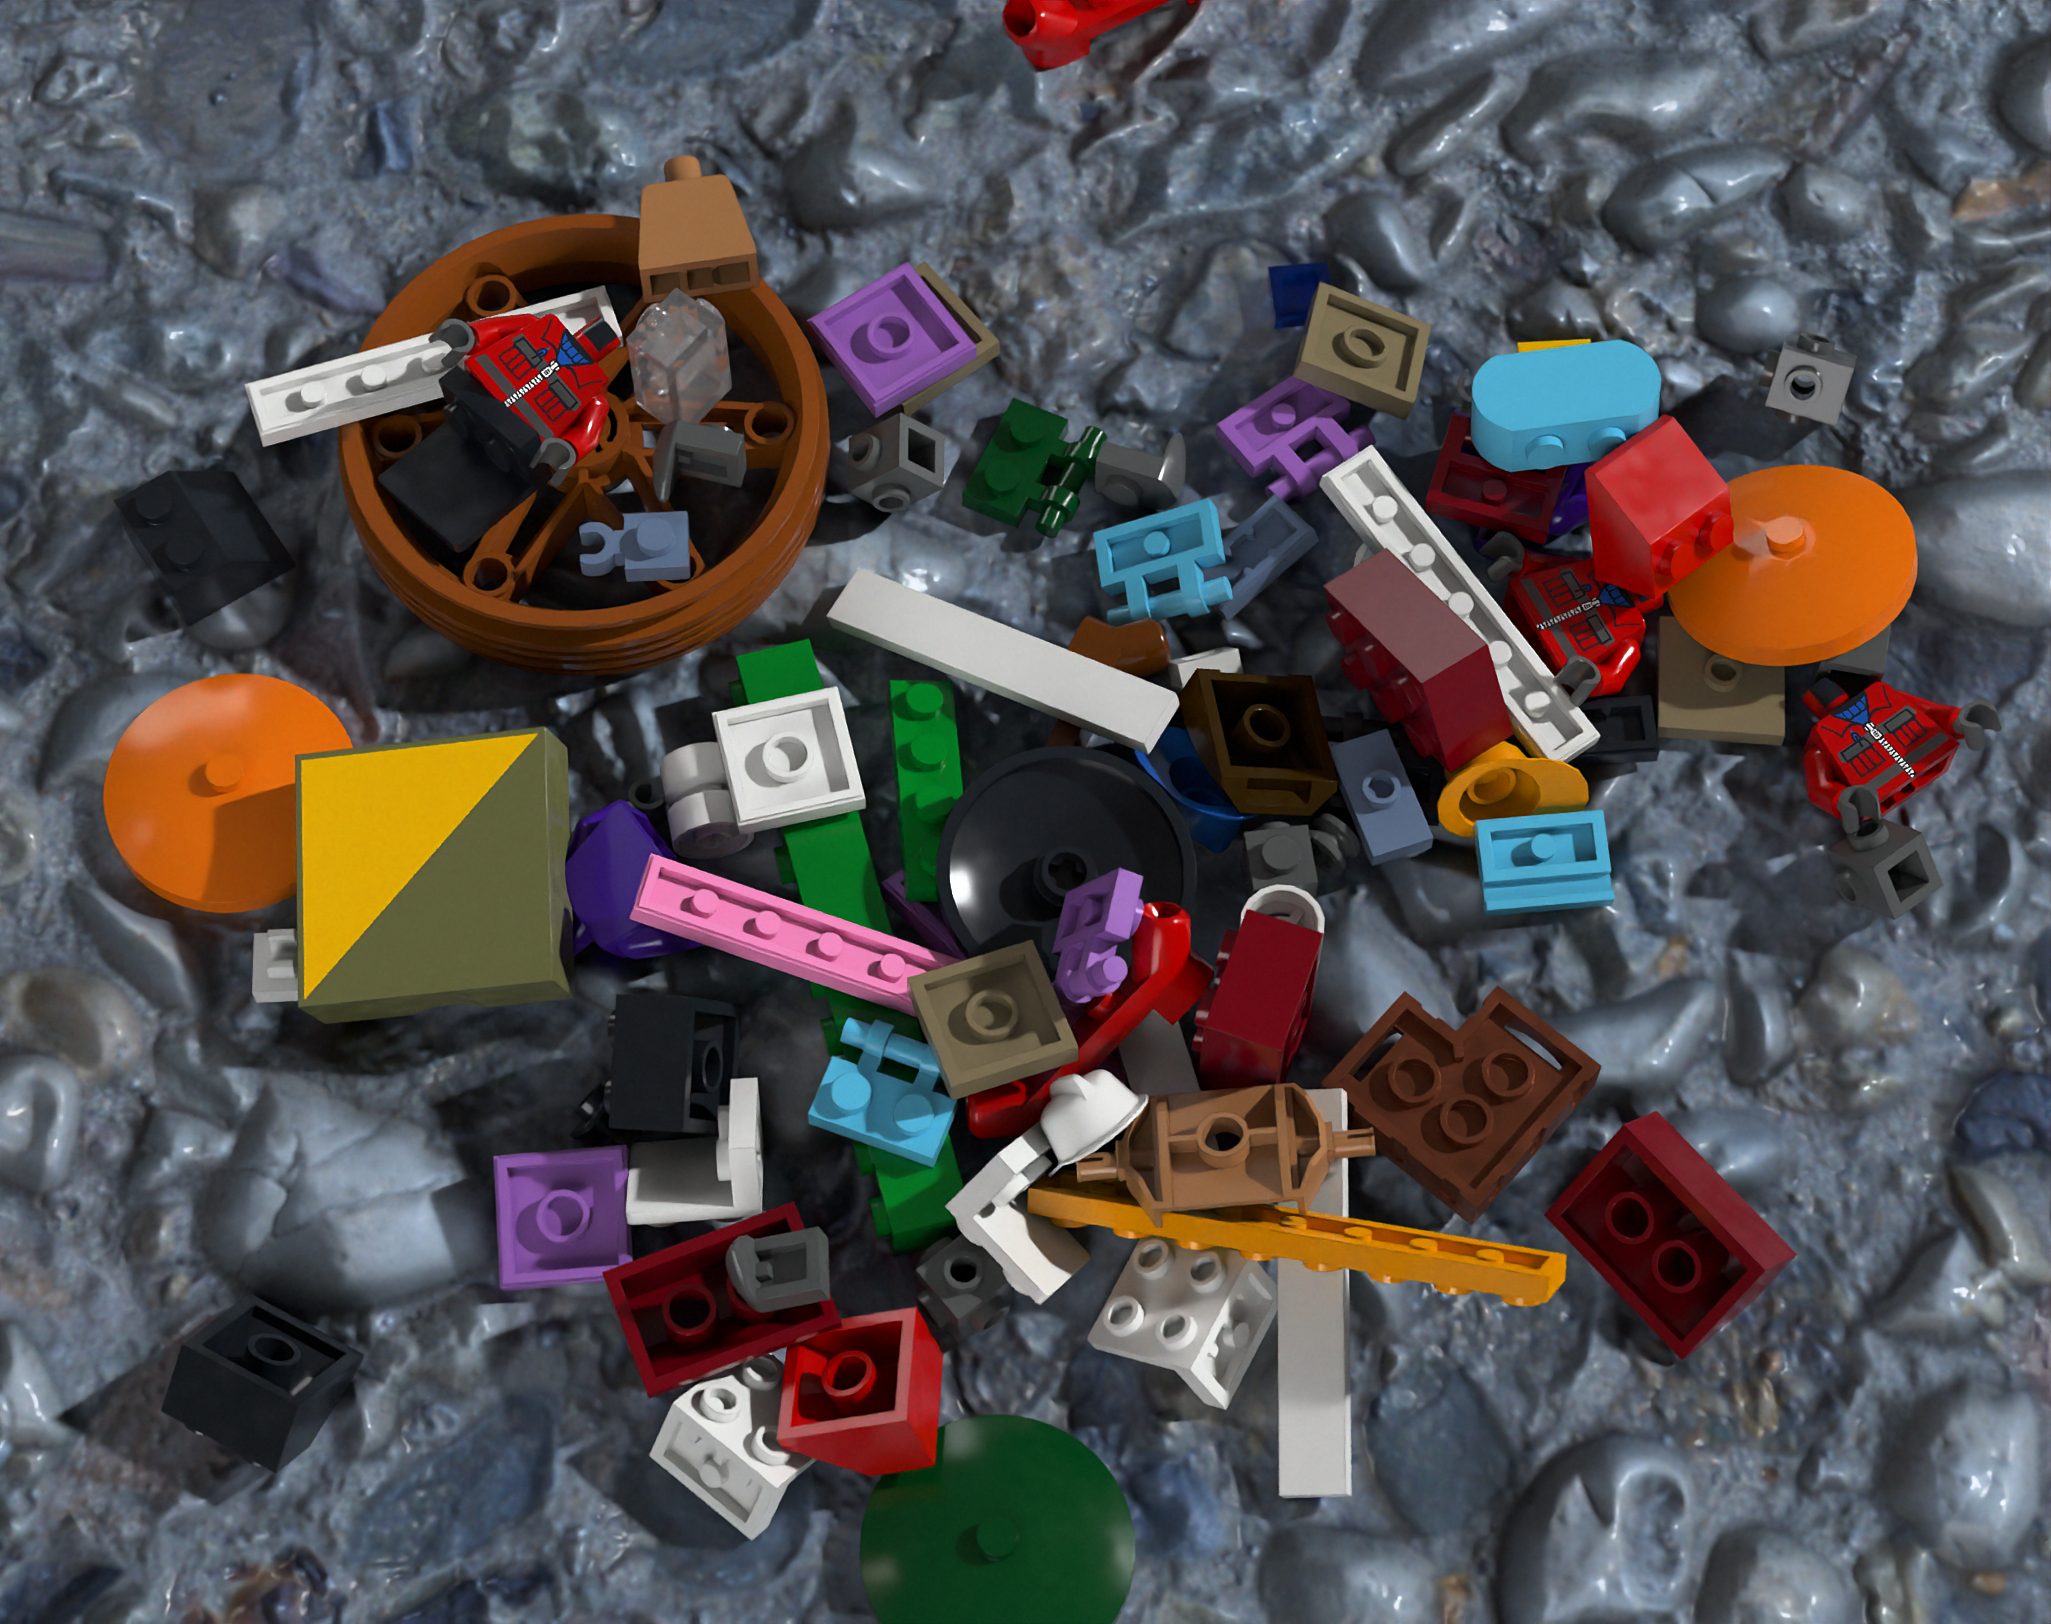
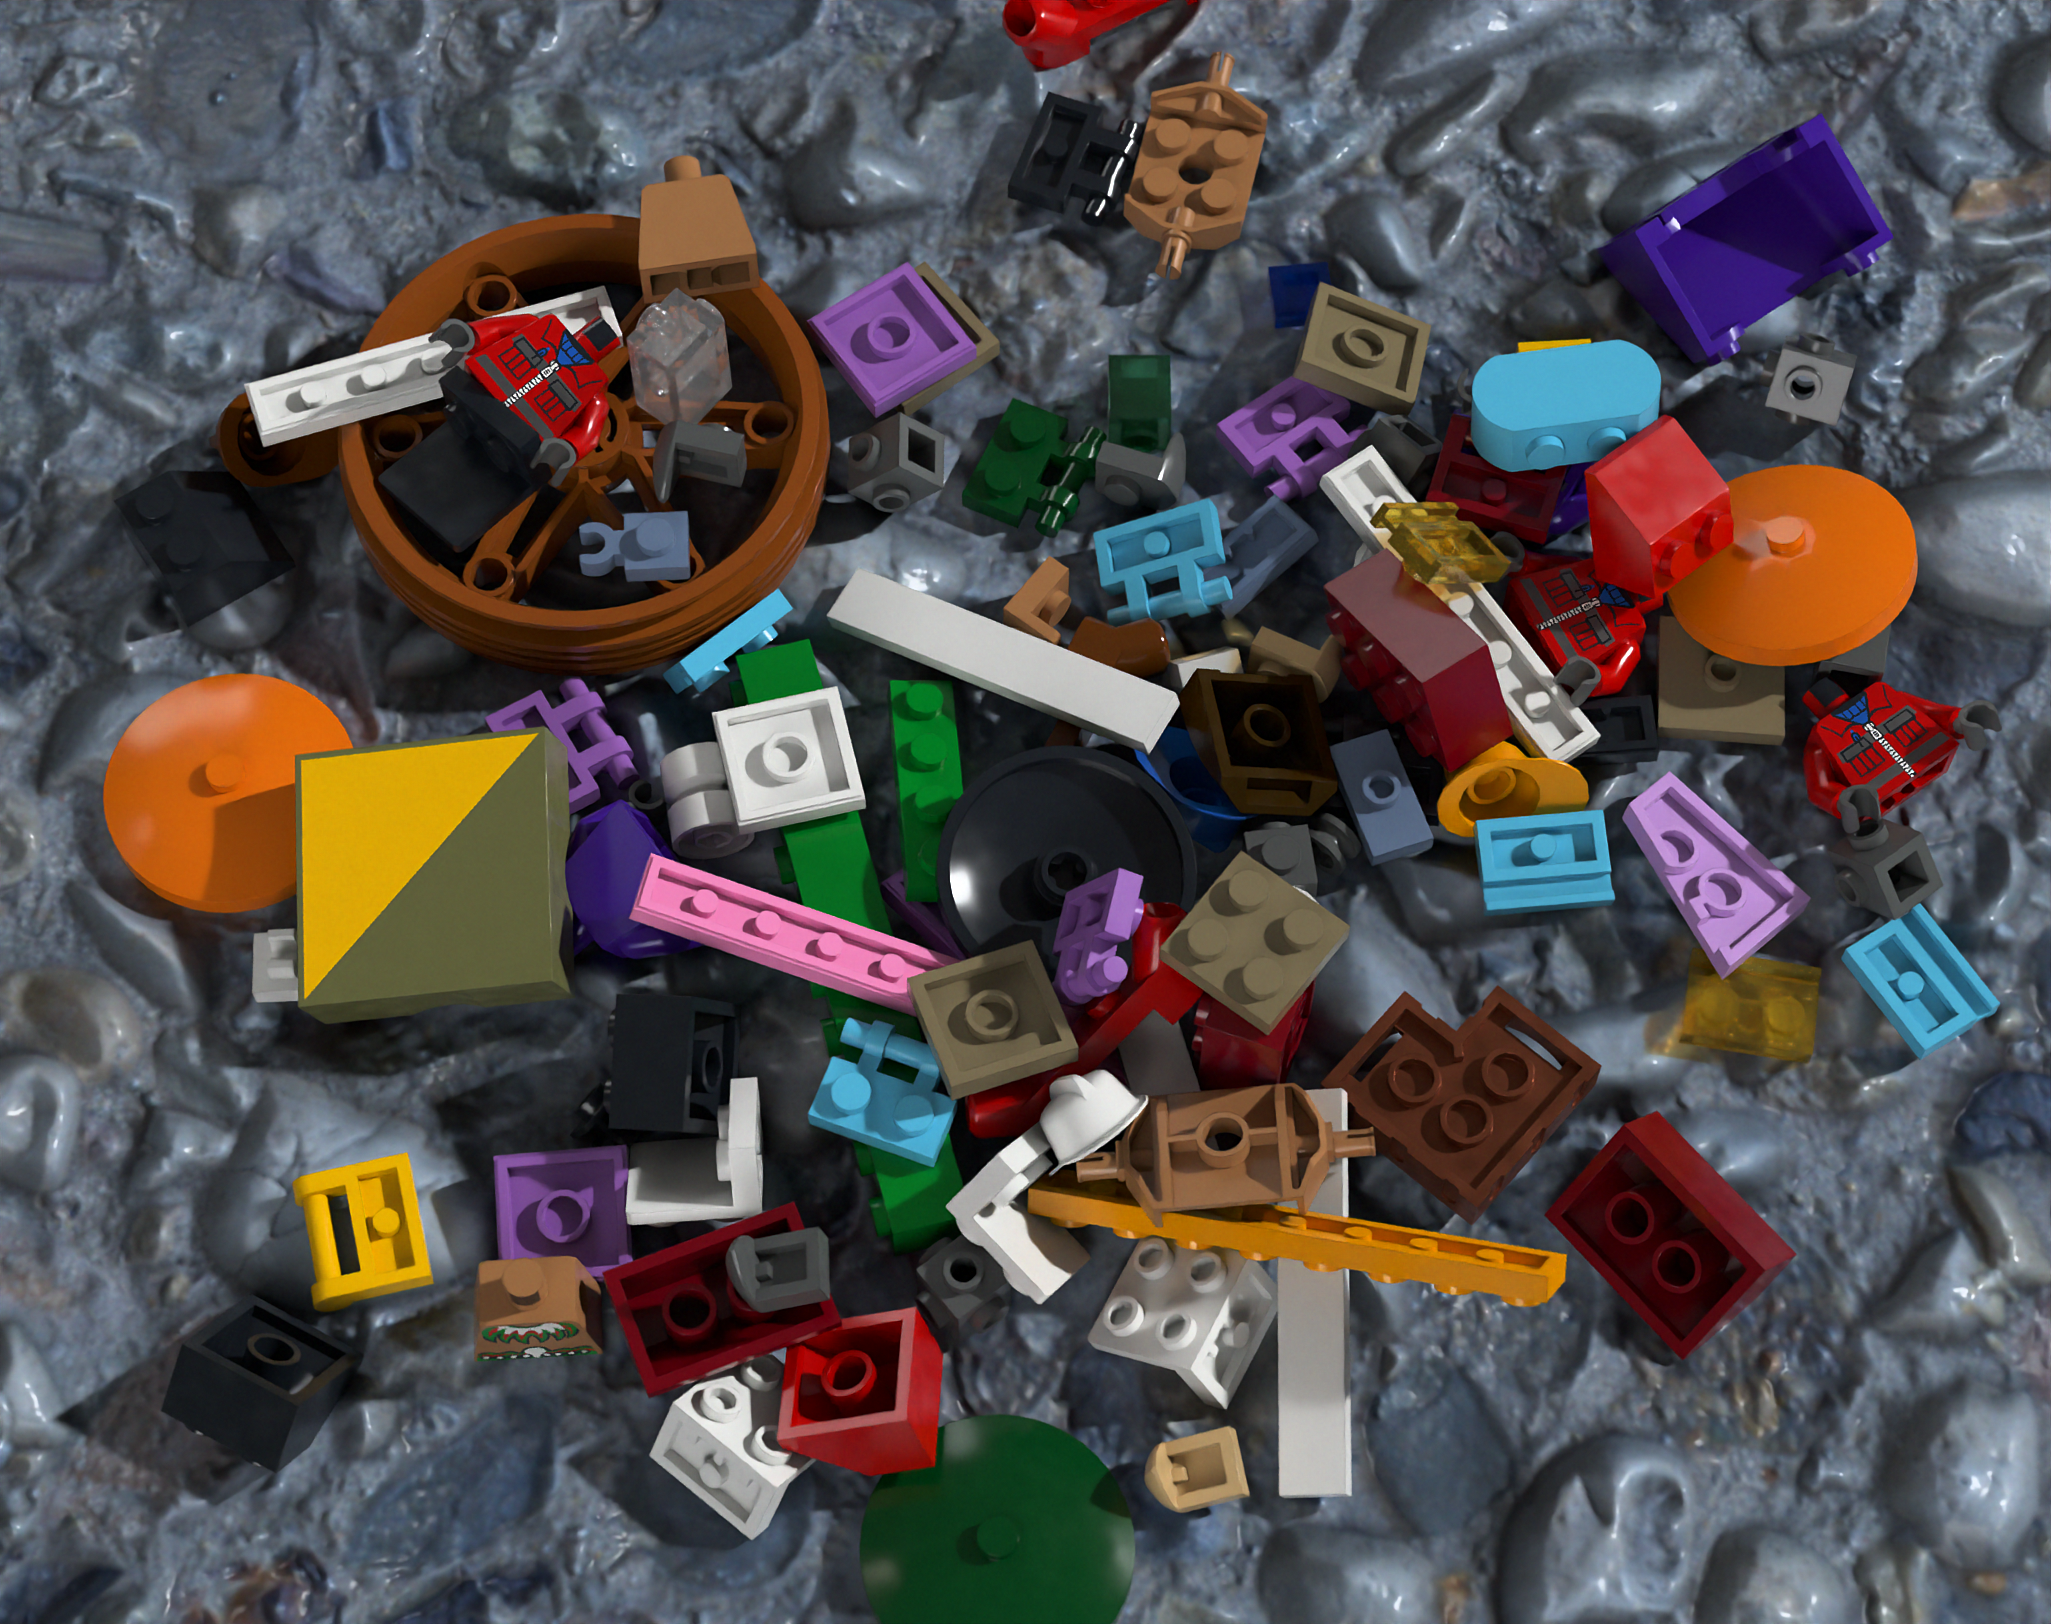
(275, 464): none -> reddish brown piece
(384, 1226): none -> yellow plate
(536, 1309): none -> medium nougat torso
(583, 712): none -> medium lavender plate
(748, 632): none -> medium azure plate
(1040, 602): none -> medium nougat bracket
(1057, 152): none -> black plate
(1139, 401): none -> clear green brick
(1197, 1471): none -> tan plate
(1204, 129): none -> medium nougat plate
(1254, 942): none -> dark tan plate
(1280, 655): none -> tan plate
(1406, 450): none -> dark grey brick
(1438, 545): none -> clear yellow plate
(1712, 873): none -> lavender wing
(1748, 240): none -> dark purple windscreen
(1755, 1010): none -> clear yellow plate
(1920, 981): none -> medium azure plate

